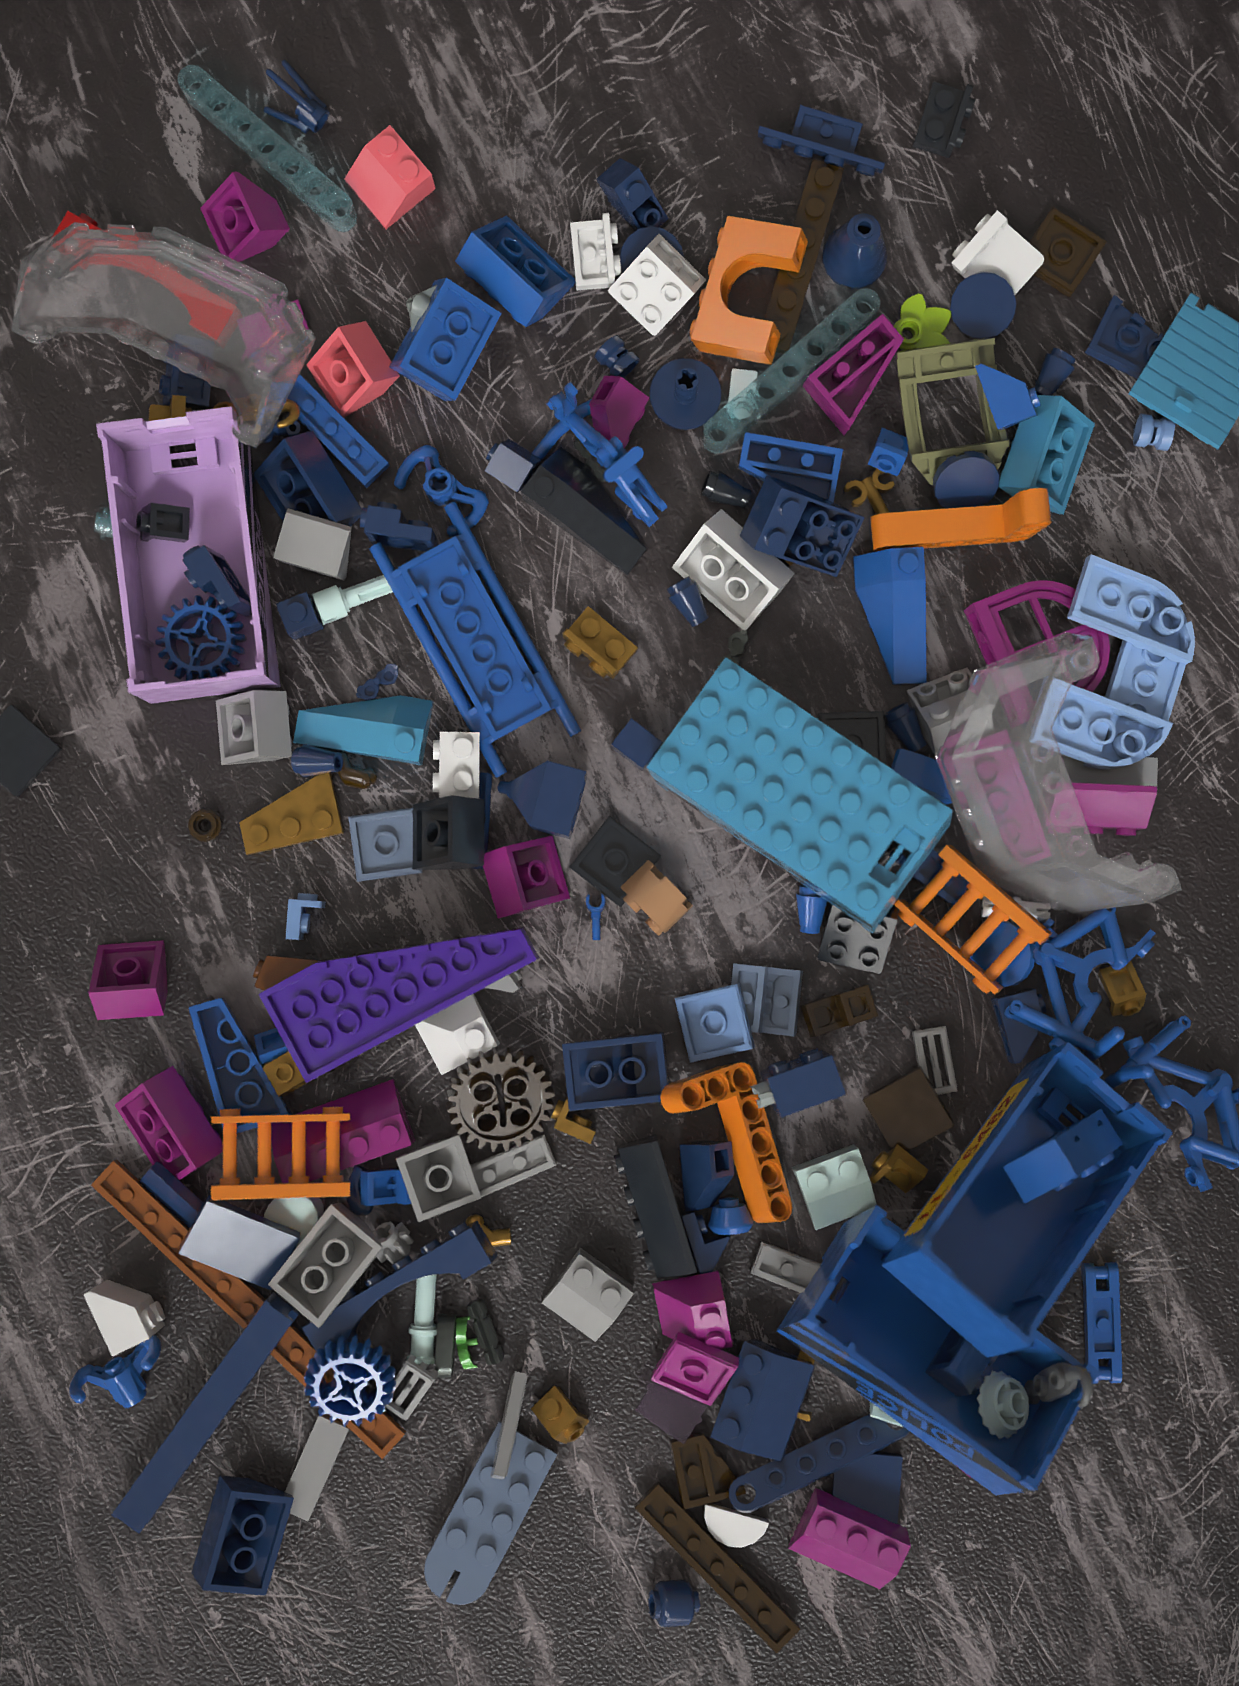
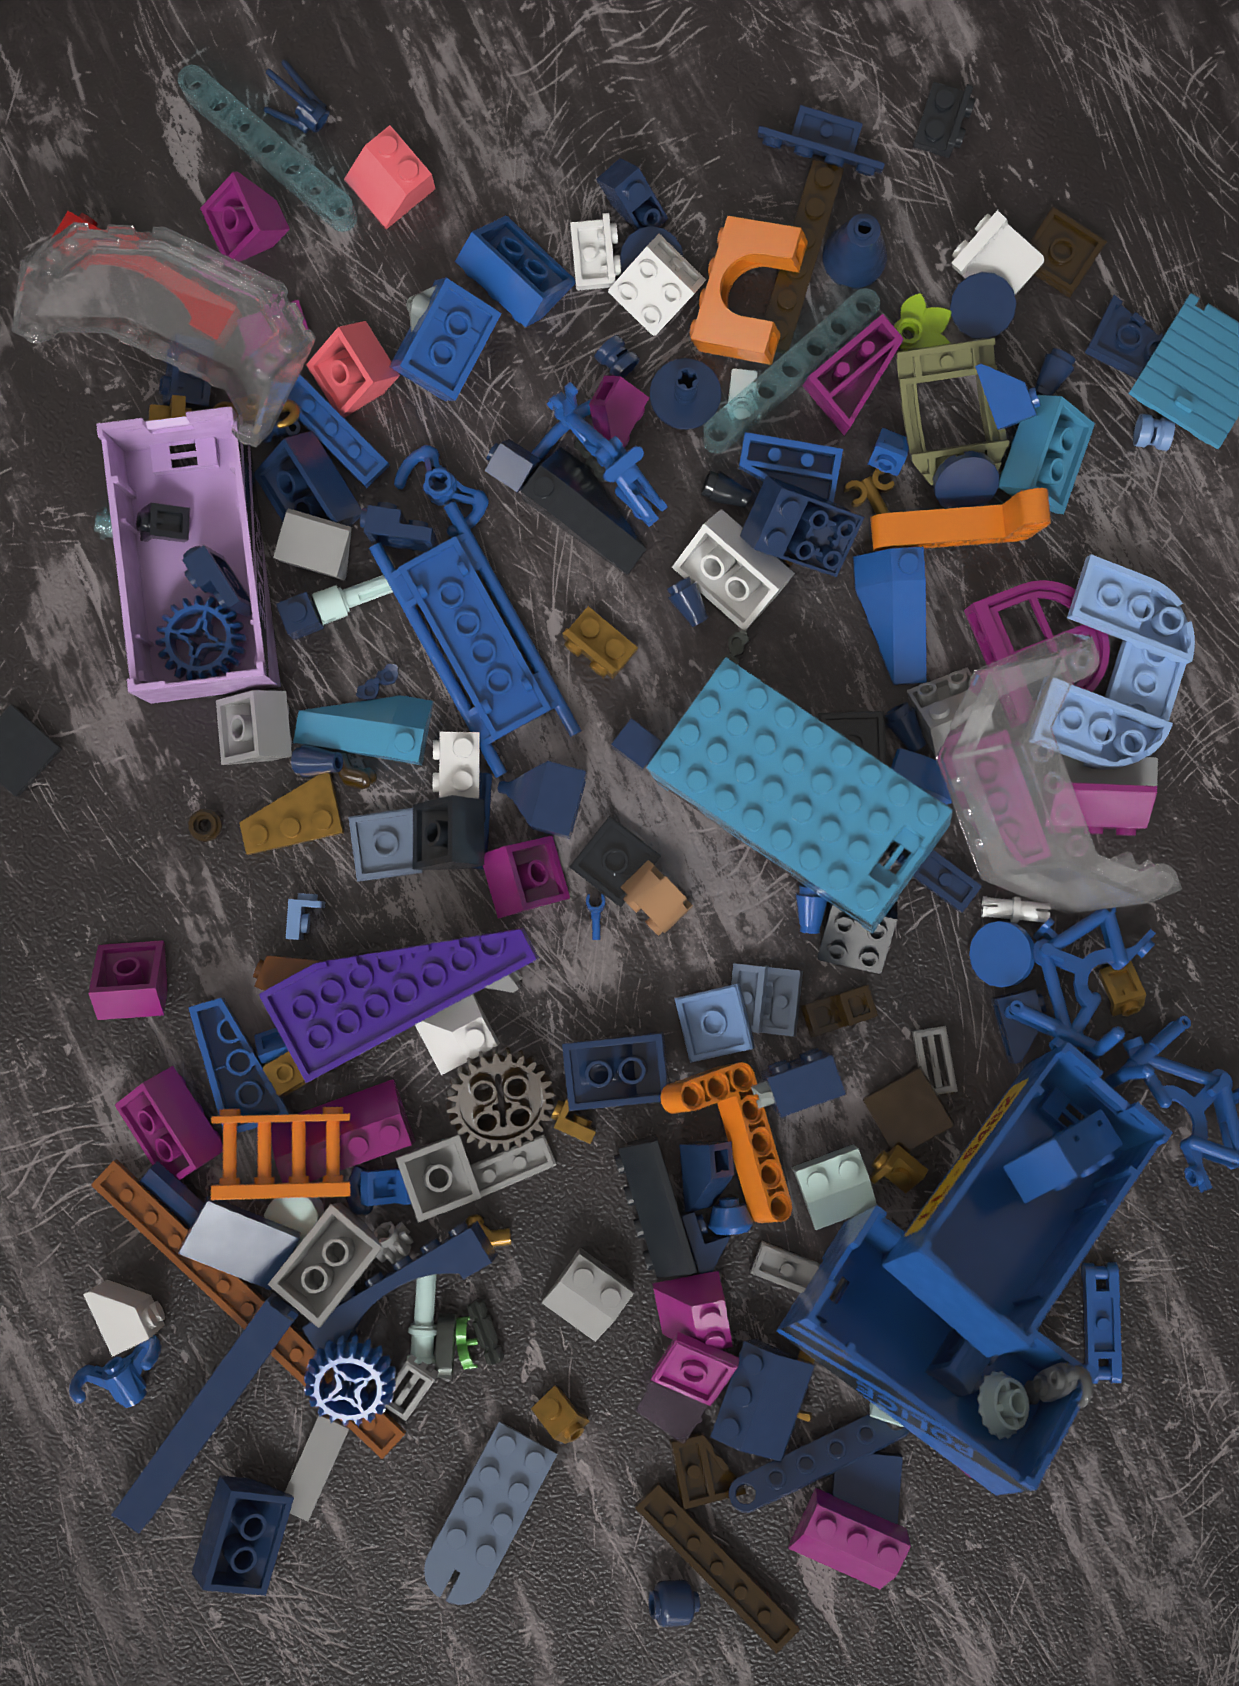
(509, 1425): light grey tile -> none
(733, 1526): white tile -> none
(978, 887): orange fence -> none

